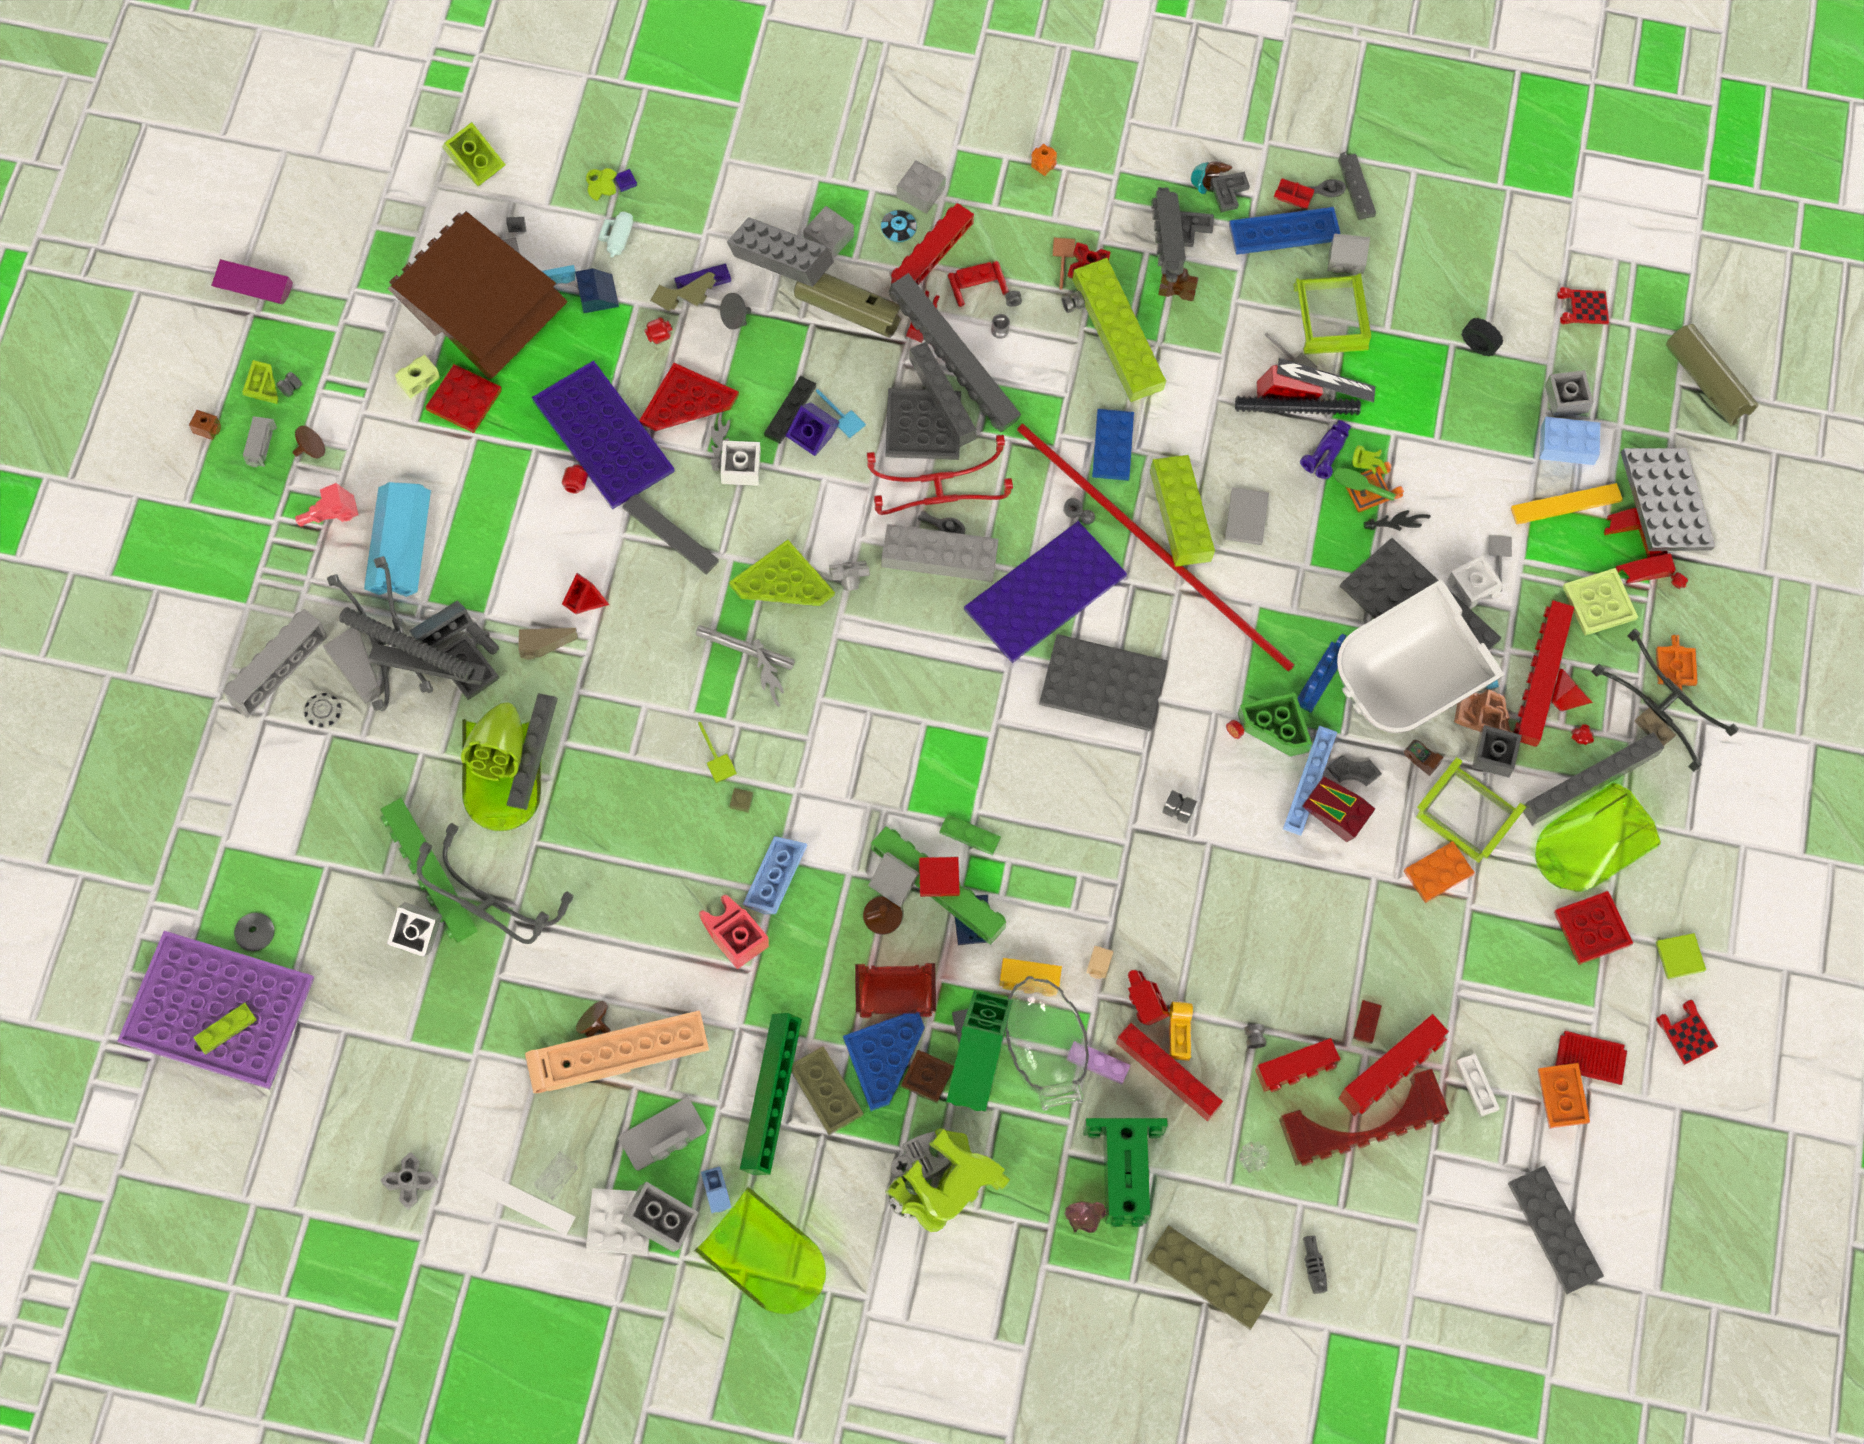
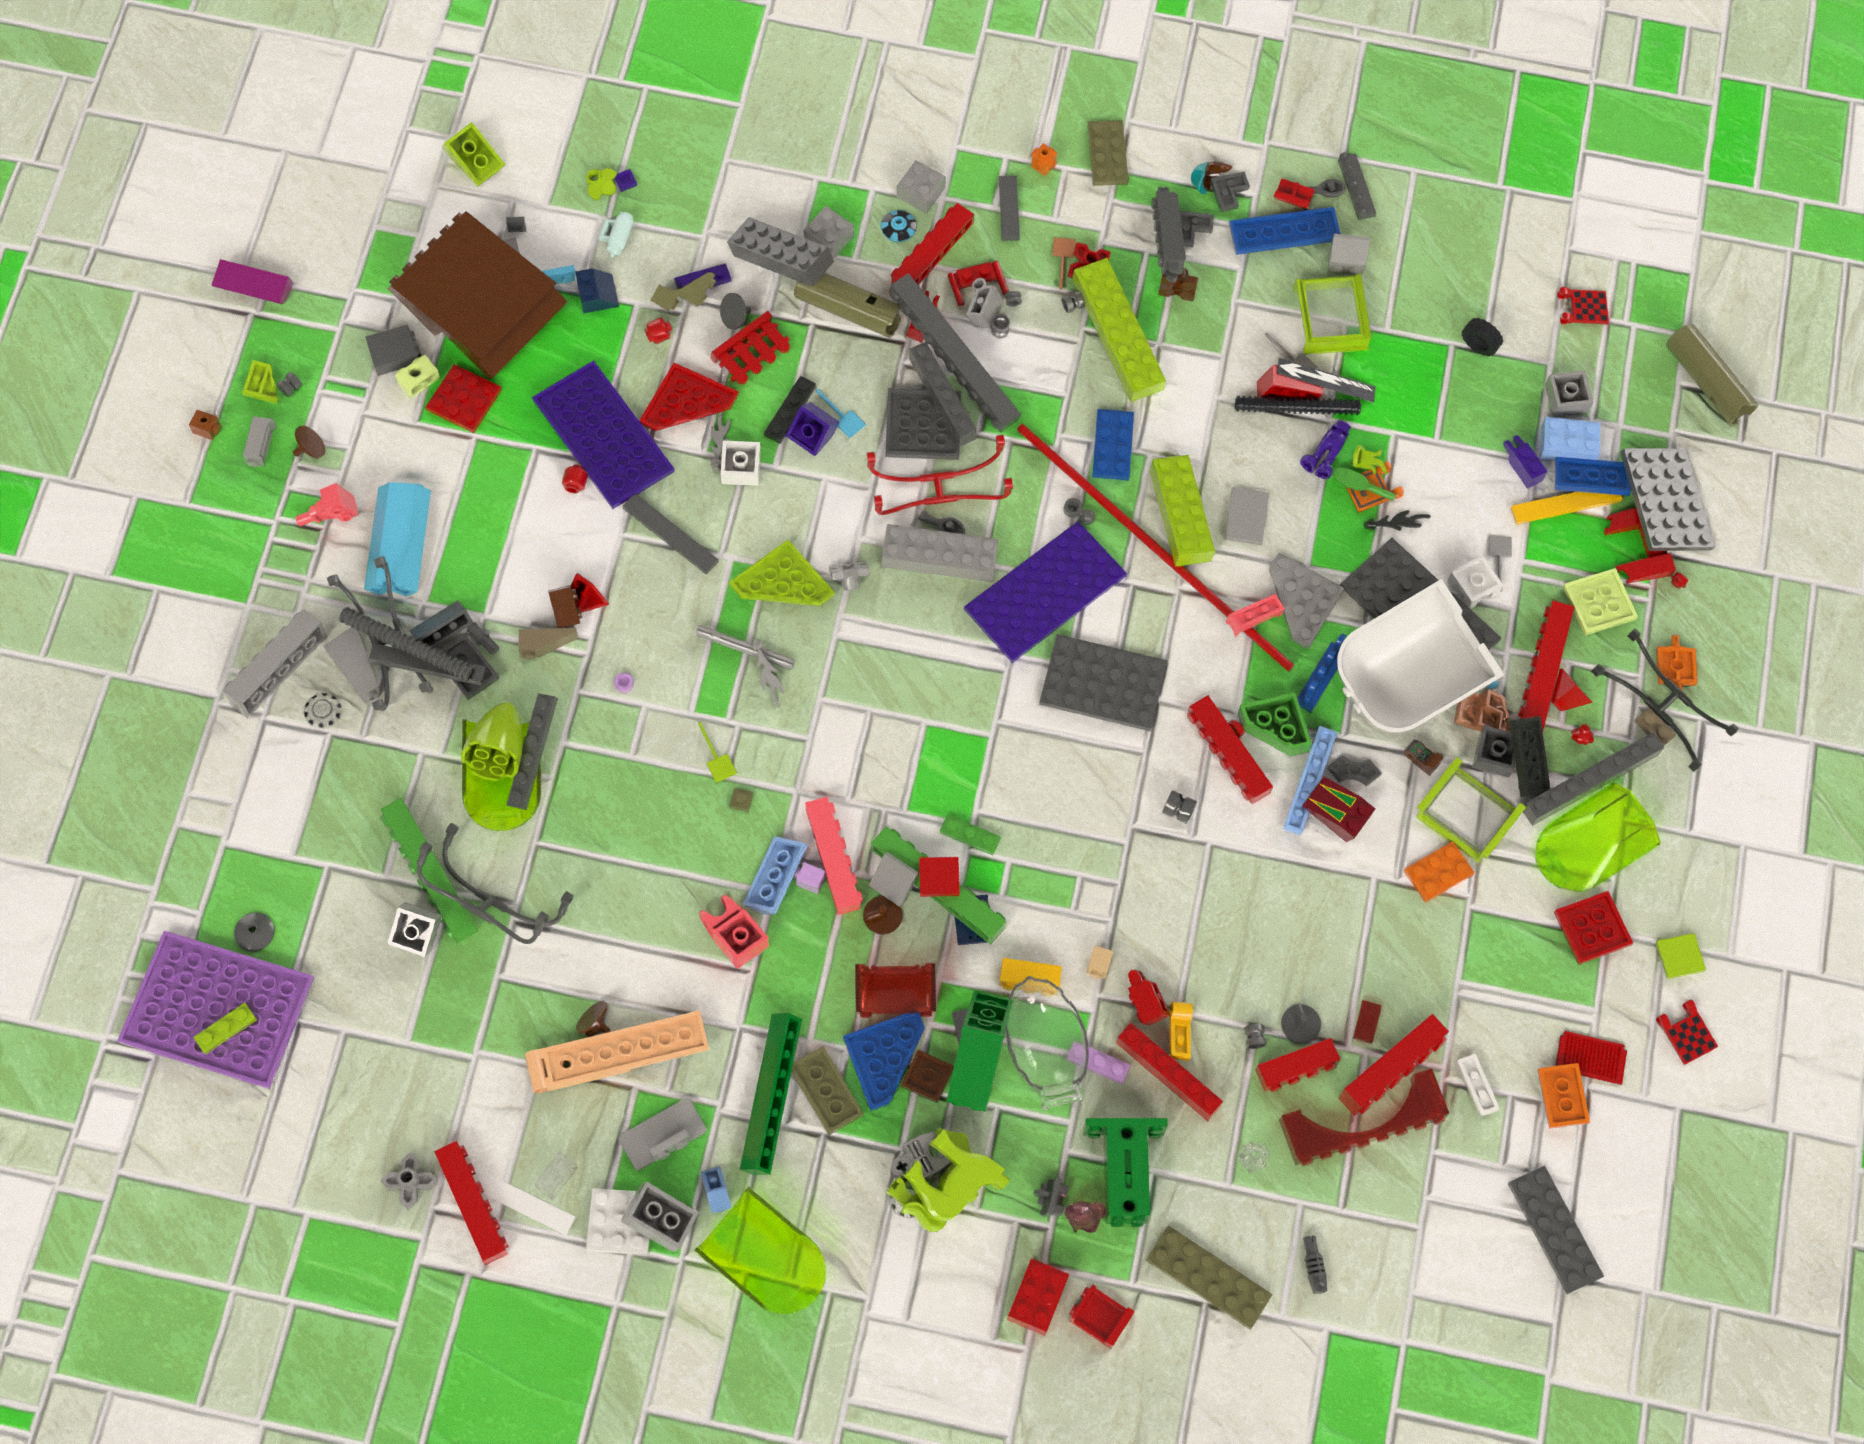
(392, 349): none -> dark grey brick
(471, 1203): none -> red brick
(564, 606): none -> reddish brown brick
(624, 682): none -> lavender tile
(740, 350): none -> red fence
(810, 877): none -> lavender brick
(832, 855): none -> coral brick
(984, 304): none -> light grey hinge
(1009, 208): none -> dark grey tile
(1038, 1297): none -> red brick
(1048, 1197): none -> dark grey hips
(1100, 1316): none -> red panel
(1107, 153): none -> olive plate
(1229, 749): none -> red brick
(1255, 614): none -> coral container
(1301, 1023): none -> dark grey shield
(1305, 596): none -> light grey plate
(1525, 462): none -> dark purple hinge
(1530, 756): none -> pearl dark grey plate
(1591, 476): none -> blue plate

